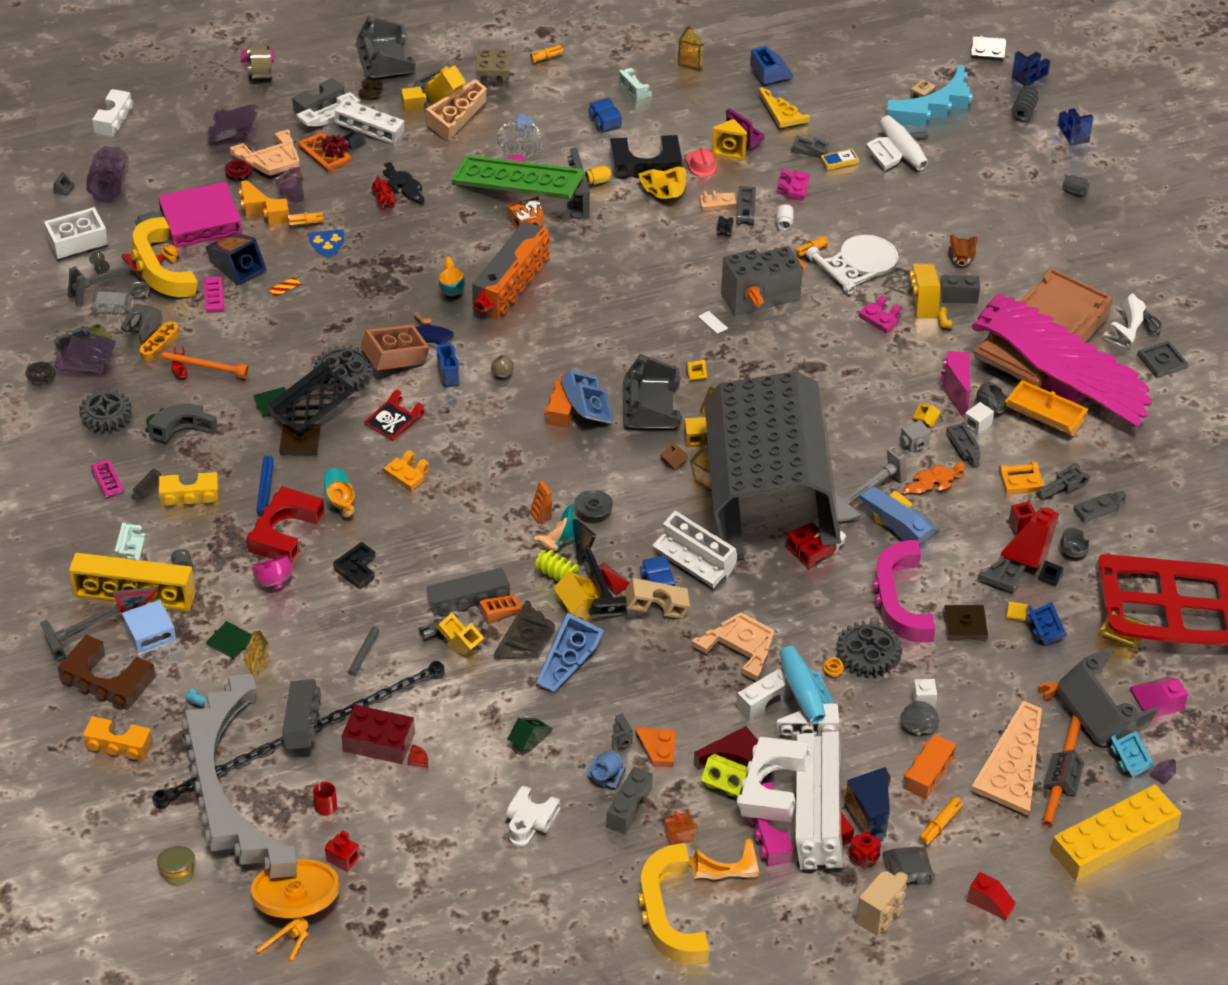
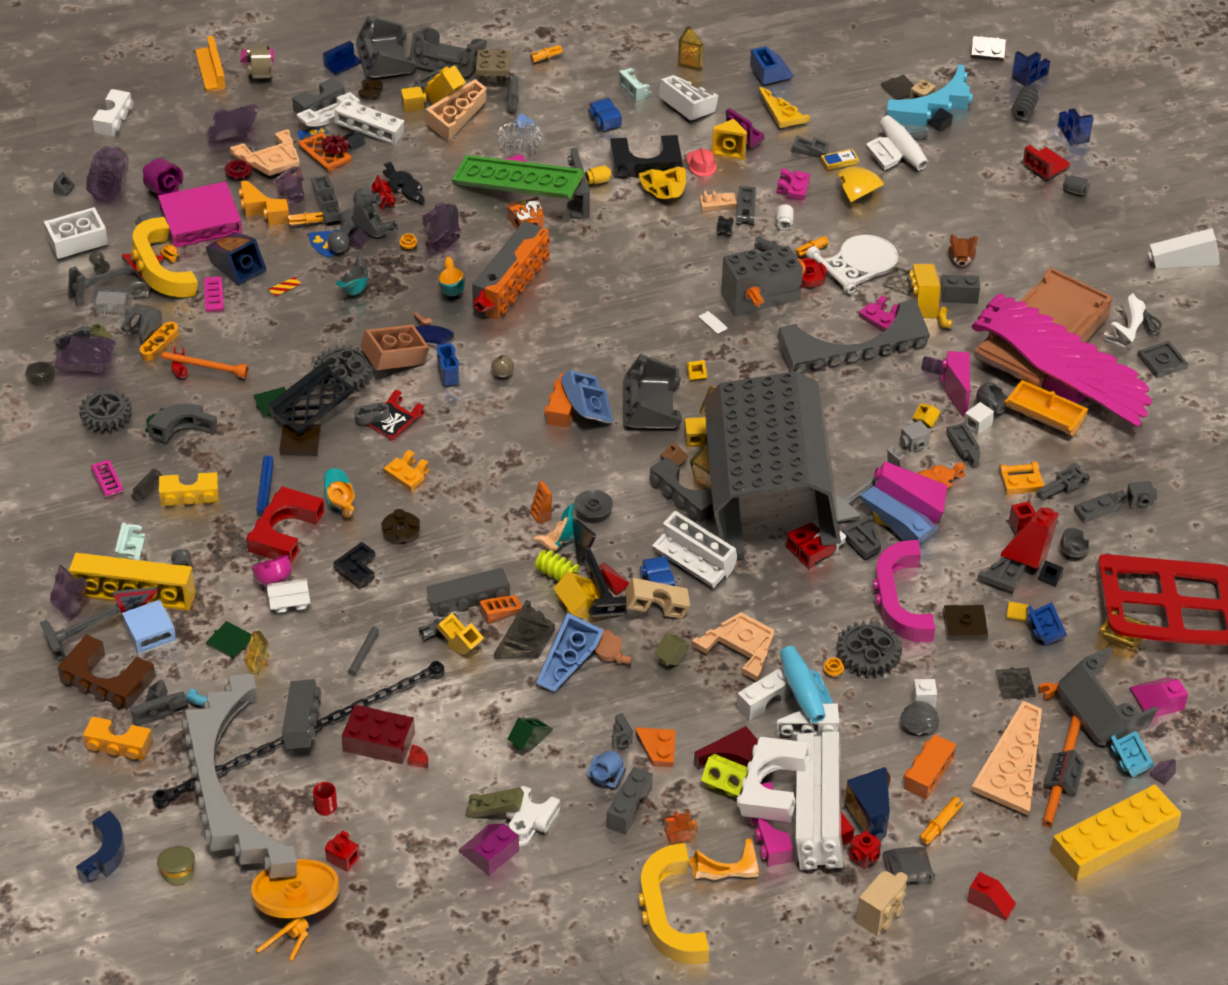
(68, 592): none -> hinge
(110, 854): none -> dark blue arch
(156, 691): none -> dark grey slope
(157, 708): none -> dark grey hinge
(162, 176): none -> magenta brick
(211, 66): none -> light orange panel
(288, 594): none -> white brick
(312, 131): none -> sticker
(326, 198): none -> dark grey slope
(340, 58): none -> clear blue panel
(355, 278): none -> hair
(358, 239): none -> clear purple slope
(362, 216): none -> dark grey connector
(372, 413): none -> dark grey beam
(398, 519): none -> dark brown plate
(408, 241): none -> light orange plate
(433, 55): none -> dark grey windscreen
(441, 226): none -> brick
(491, 847): none -> magenta slope
(494, 803): none -> olive plate
(512, 98): none -> dark grey axle
(610, 649): none -> nougat animal
(671, 649): none -> olive brick
(687, 99): none -> white wedge
(695, 502): none -> dark grey arch
(766, 244): none -> dark grey pin
(807, 352): none -> dark grey arch
(816, 273): none -> red plate
(859, 182): none -> yellow brick
(863, 536): none -> dark grey wing
(898, 87): none -> clear smoke piece
(912, 489): none -> dark pink slope
(932, 365): none -> clear purple slope
(941, 120): none -> black slope
(1015, 683): none -> clear smoke piece
(1044, 162): none -> red bracket
(1140, 494): none -> dark grey brick
(1186, 251): none -> white slope

